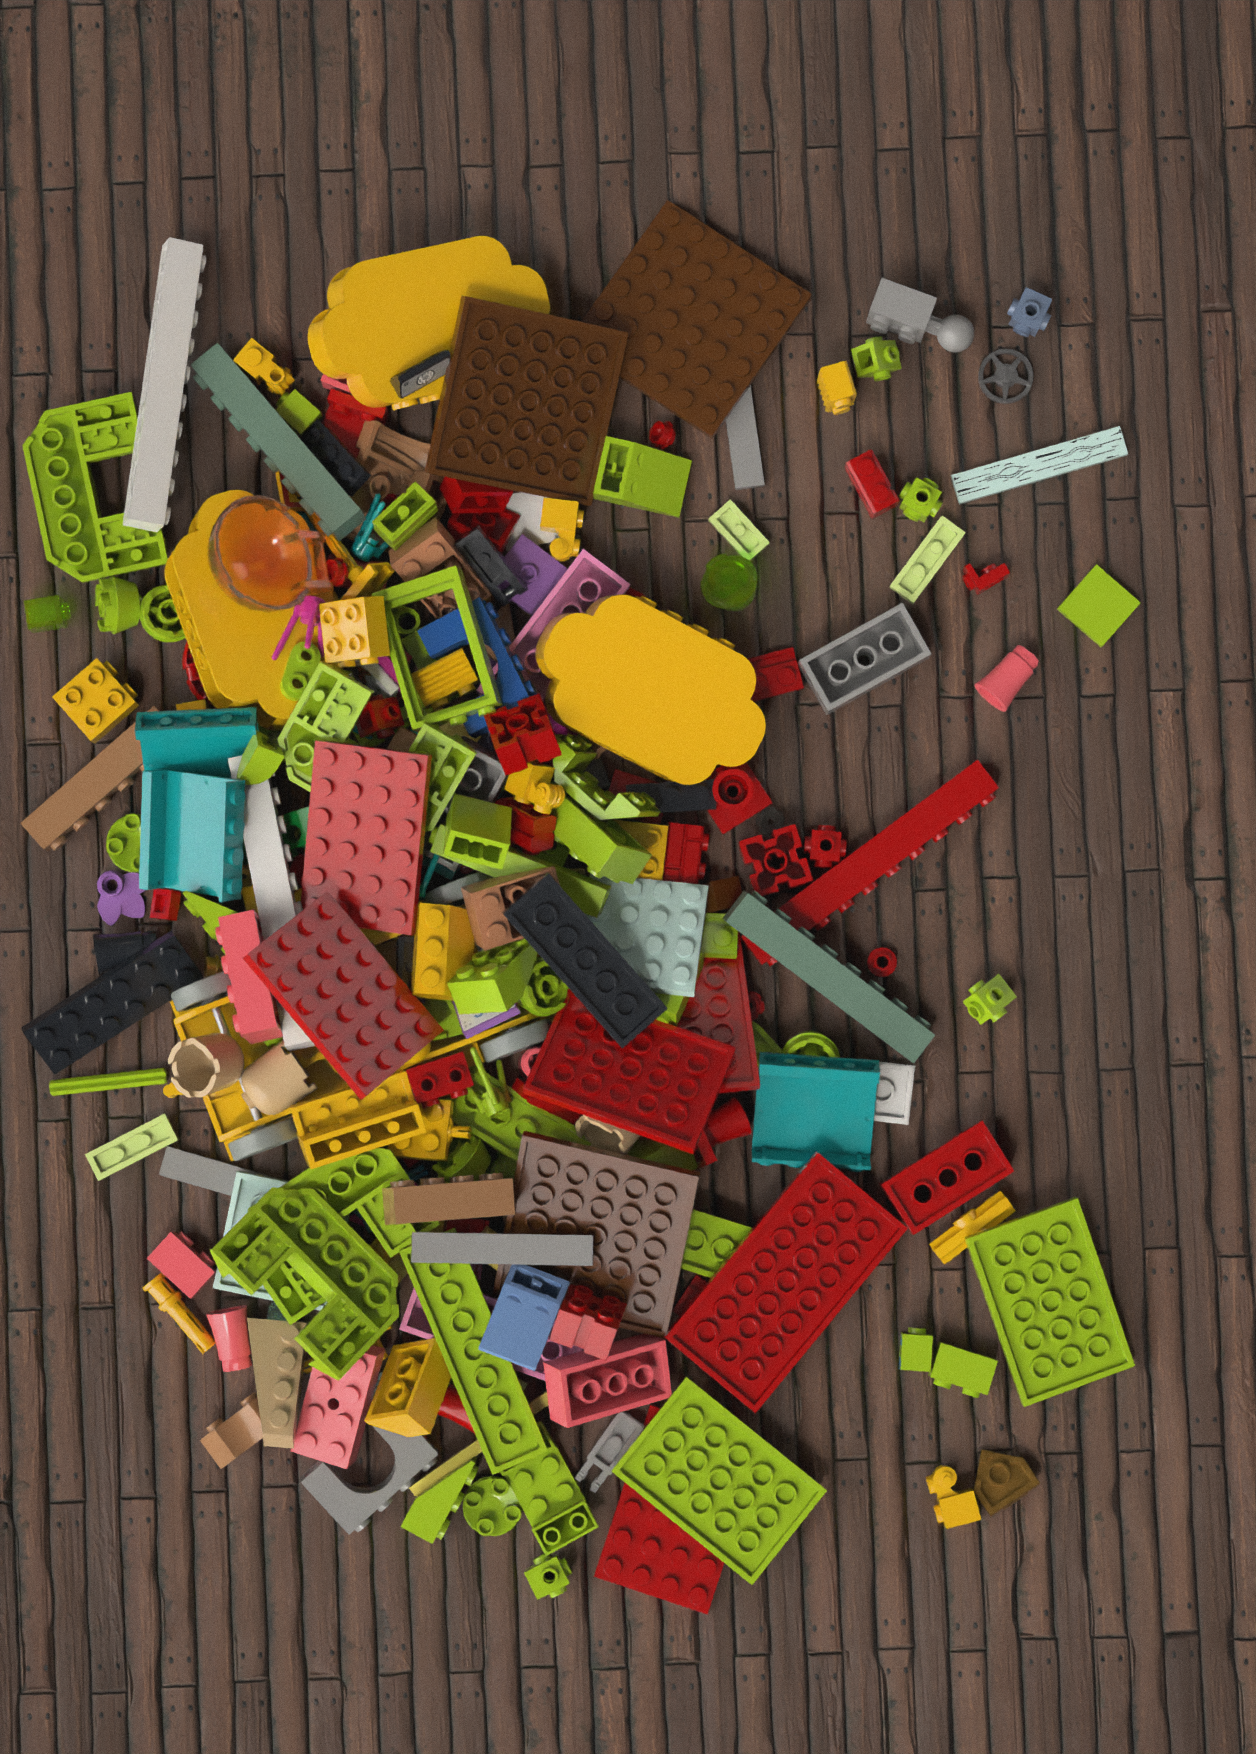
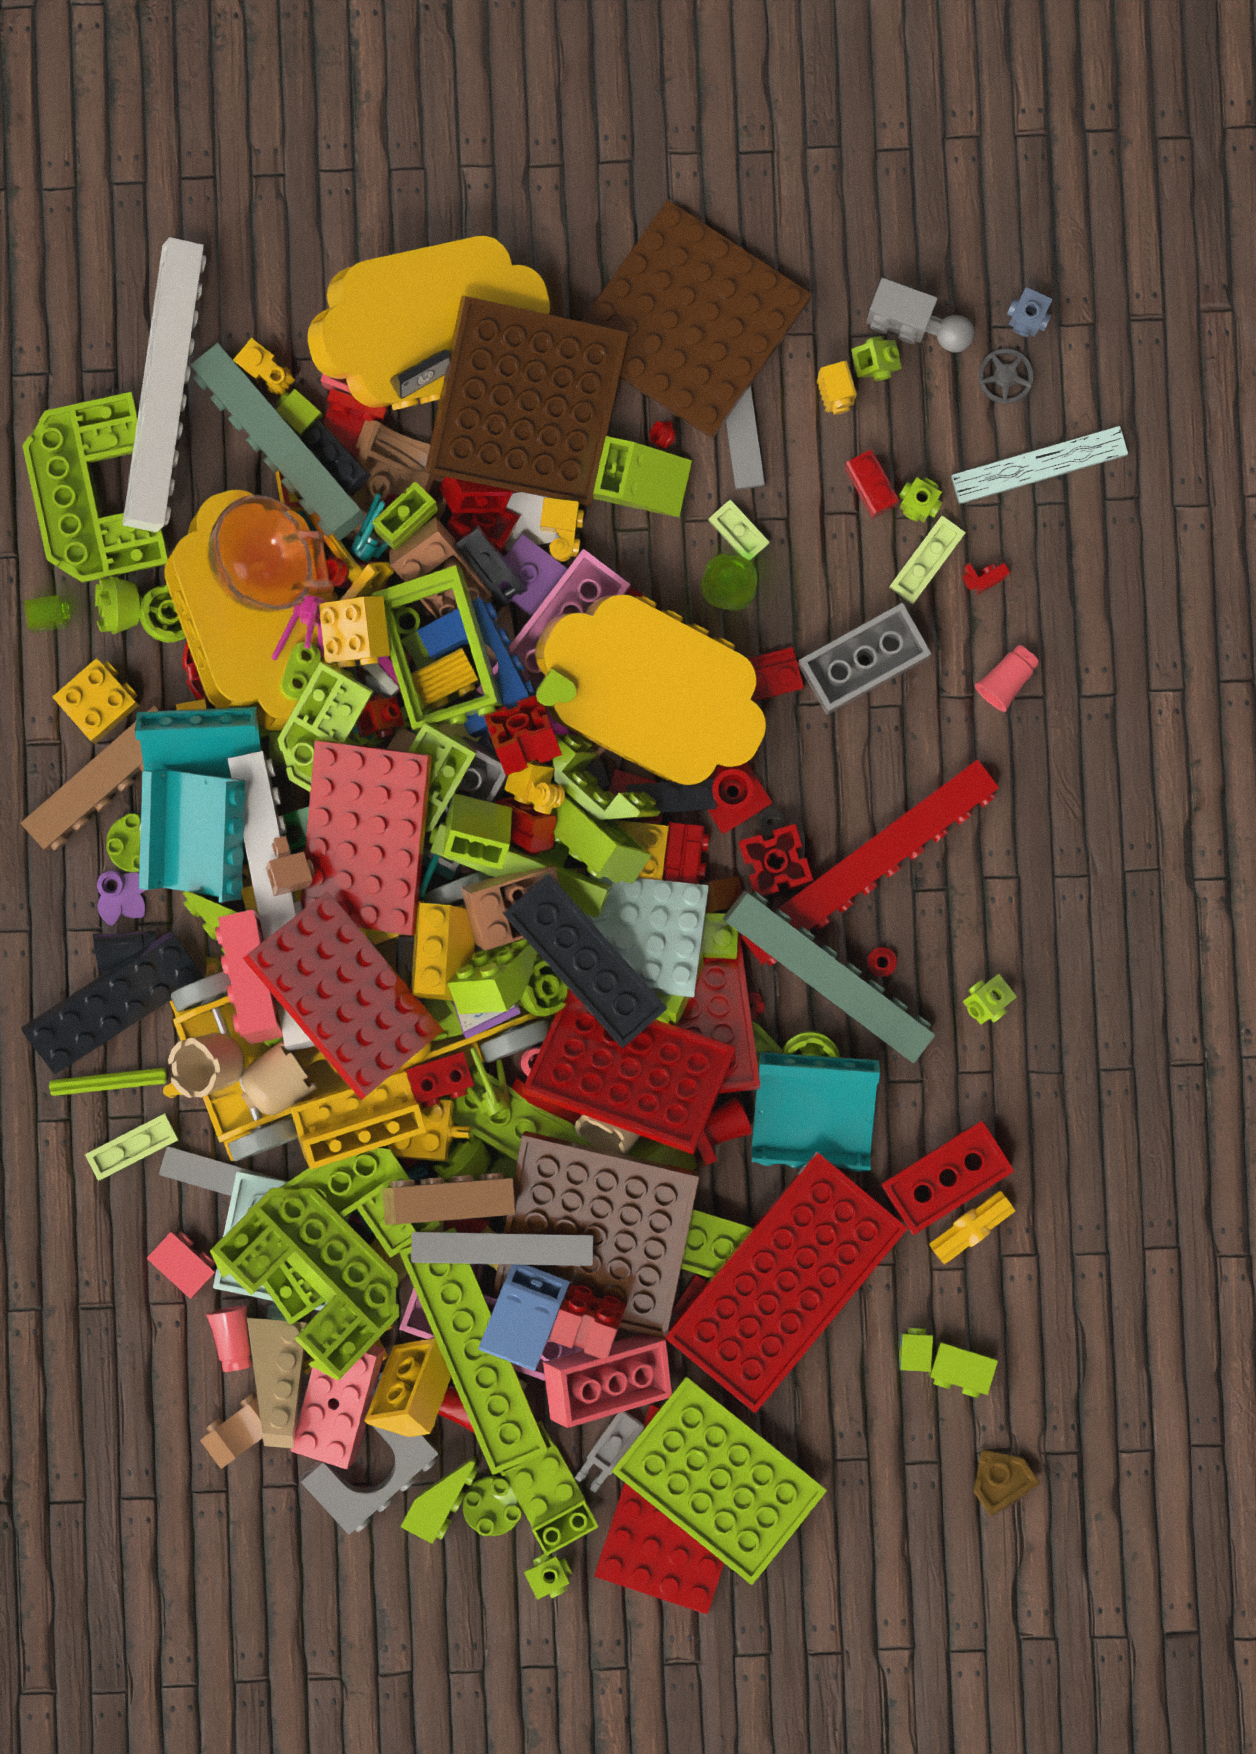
(165, 904): red plate -> none
(170, 1301): yellow pin -> none
(259, 760): lime brick -> none
(288, 871): none -> nougat brick
(464, 1455): light yellow tile -> none
(555, 689): none -> lime tile
(823, 858): red brick -> none
(894, 1093): white tile -> none
(953, 1507): yellow brick -> none
(1049, 1301): lime plate -> none
(1098, 605): lime tile -> none

